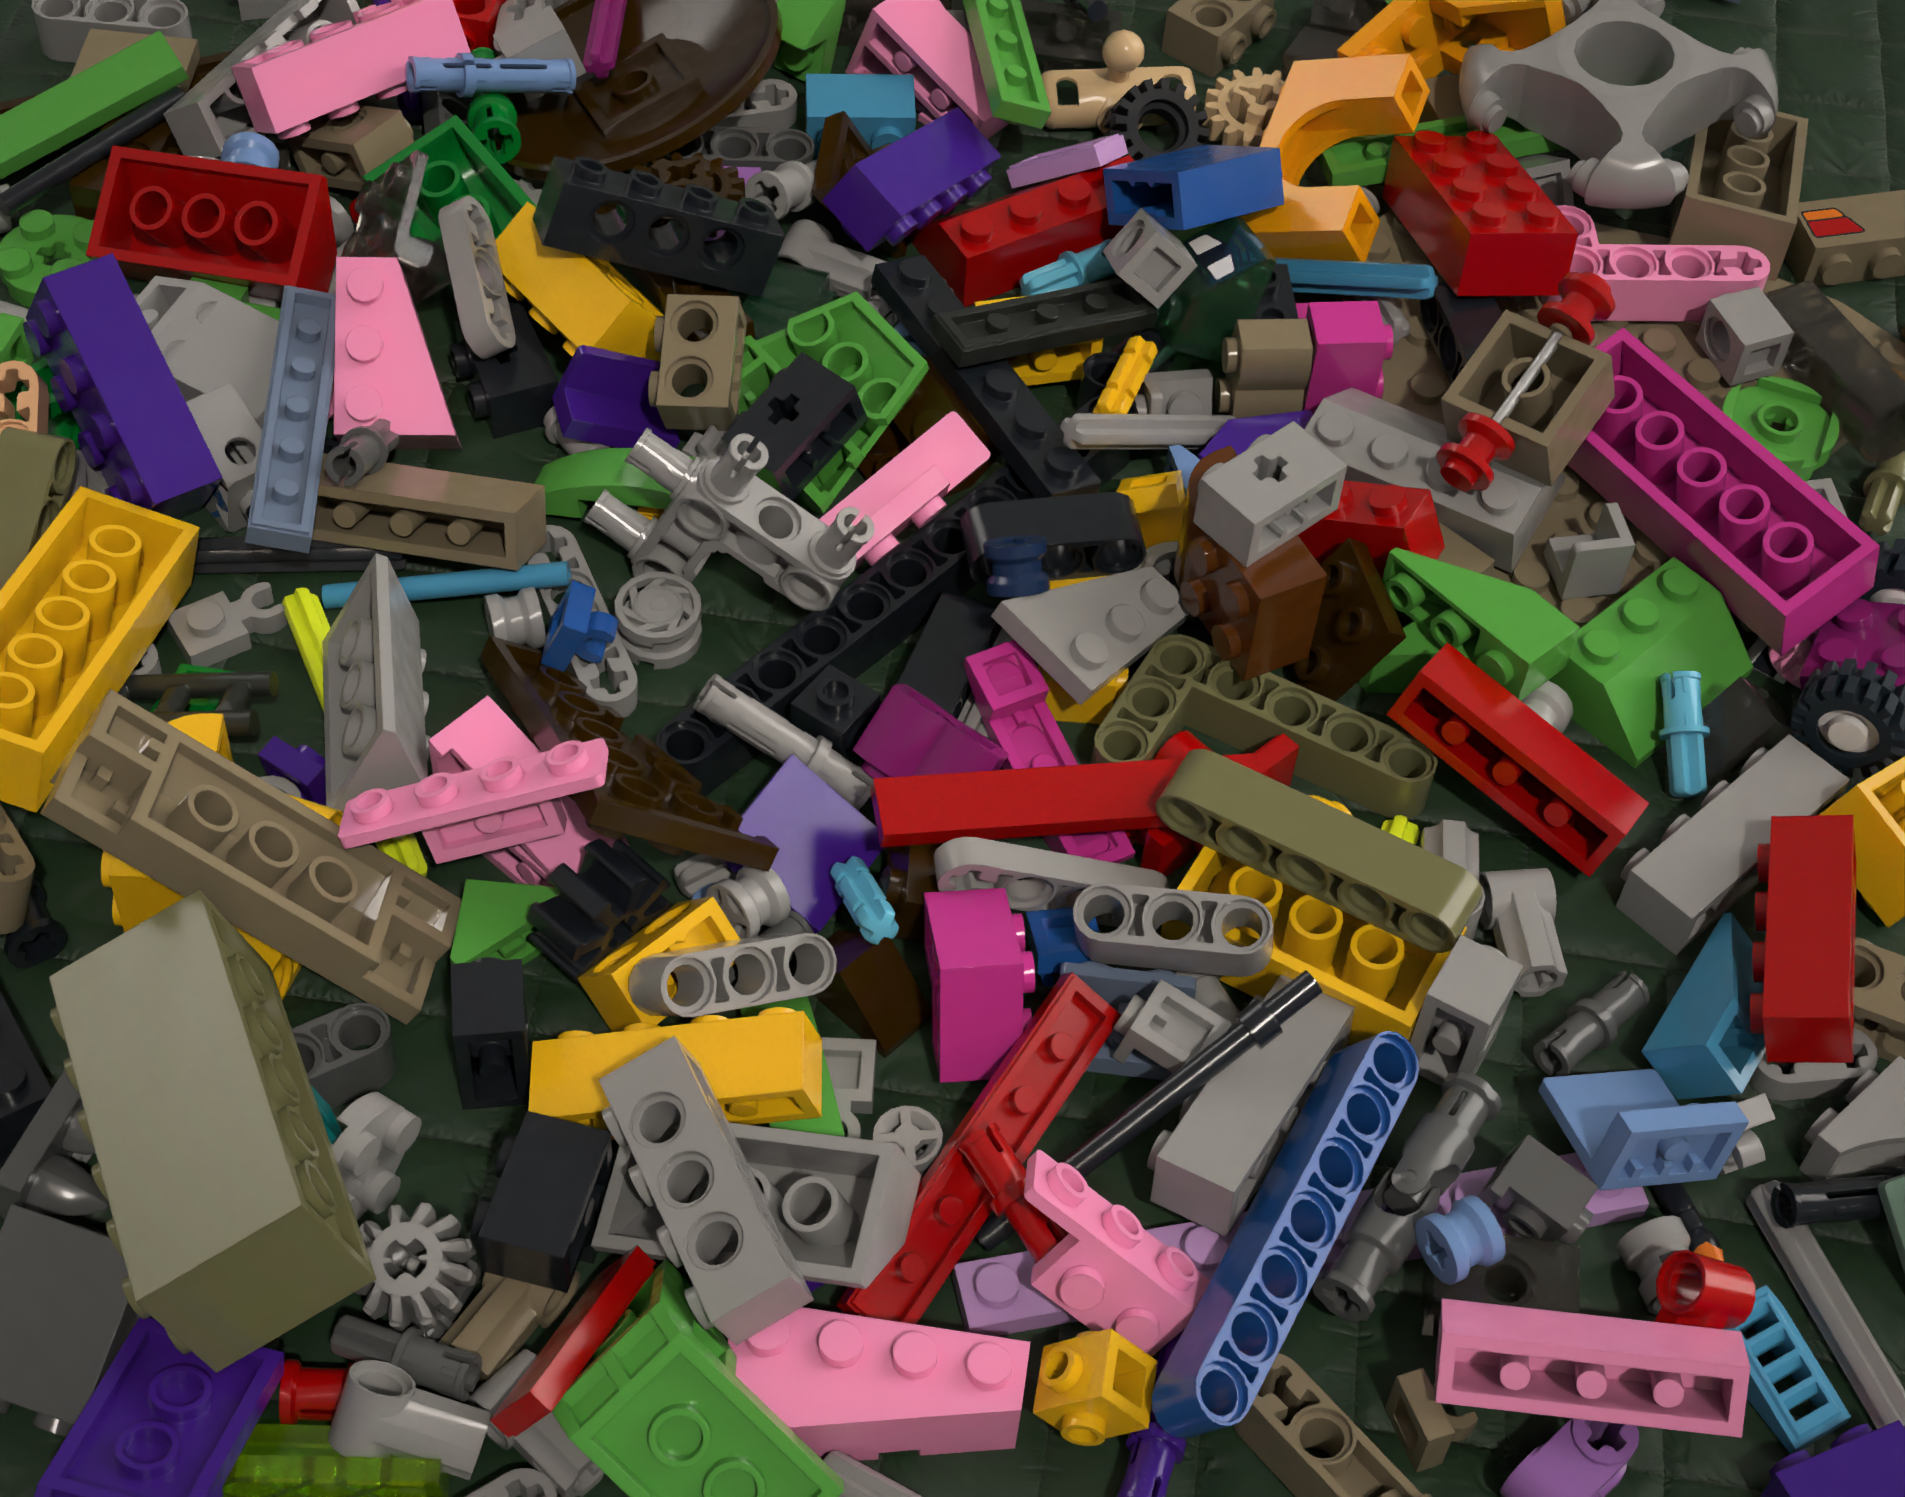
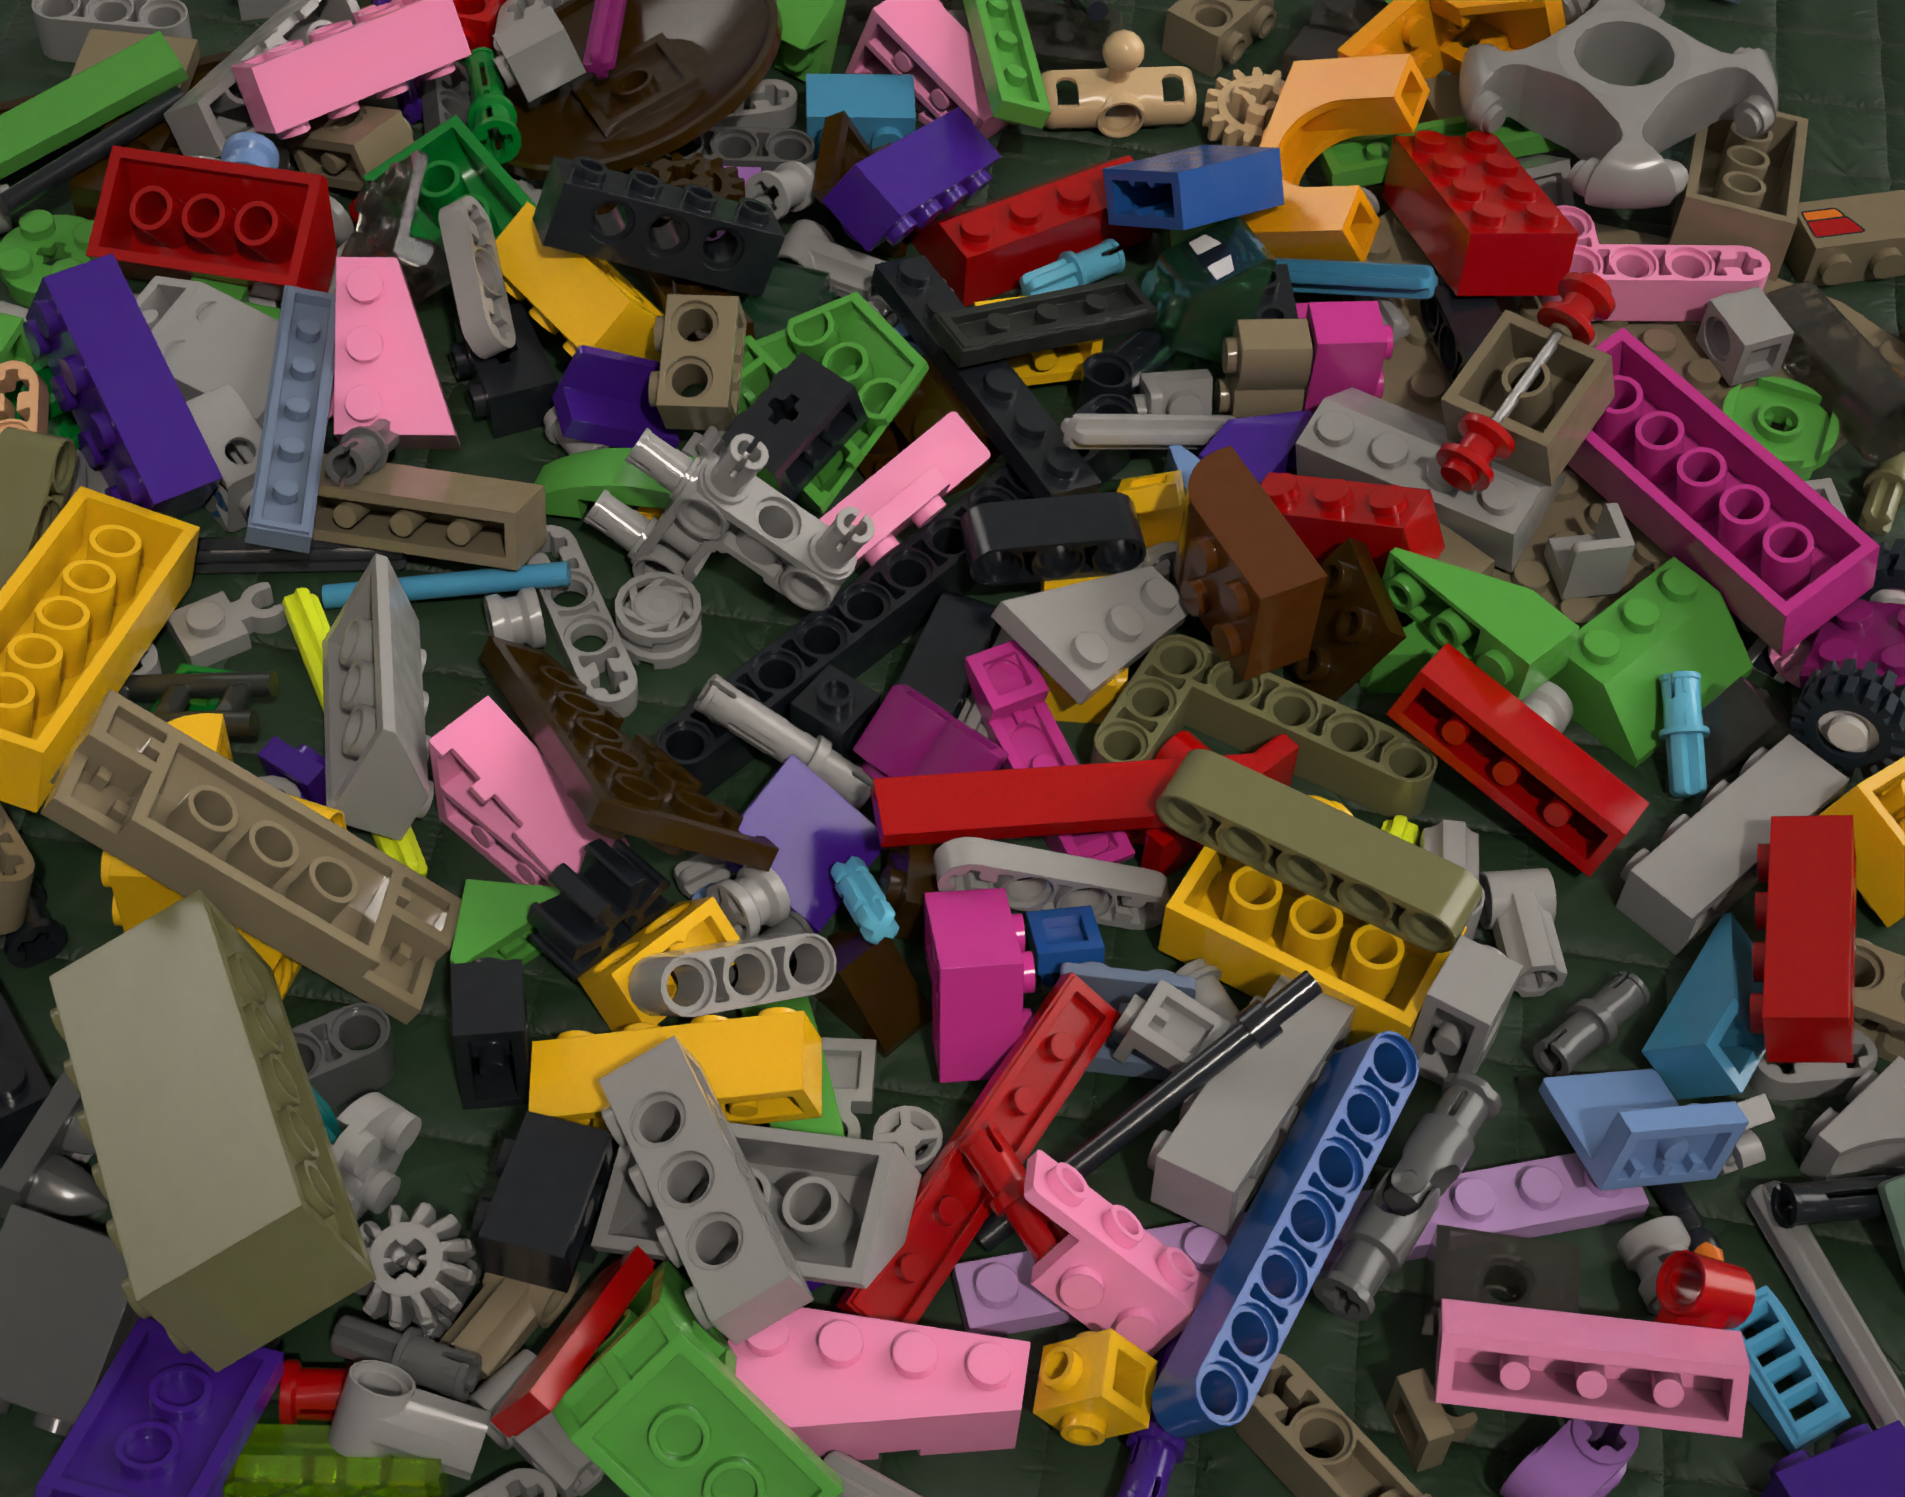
(479, 75): medium blue pin -> none
(481, 807): bright pink bracket -> none
(577, 629): blue tile -> none
(1016, 566): dark blue wheel -> none
(1067, 160): lavender tile -> none
(1127, 377): yellow axle -> none
(1148, 907): light grey beam -> none
(1149, 258): light grey brick -> none
(1161, 101): black tyre -> none
(1269, 493): light grey brick -> none
(1460, 1239): medium blue wheel -> none
(1540, 1194): dark grey brick -> none

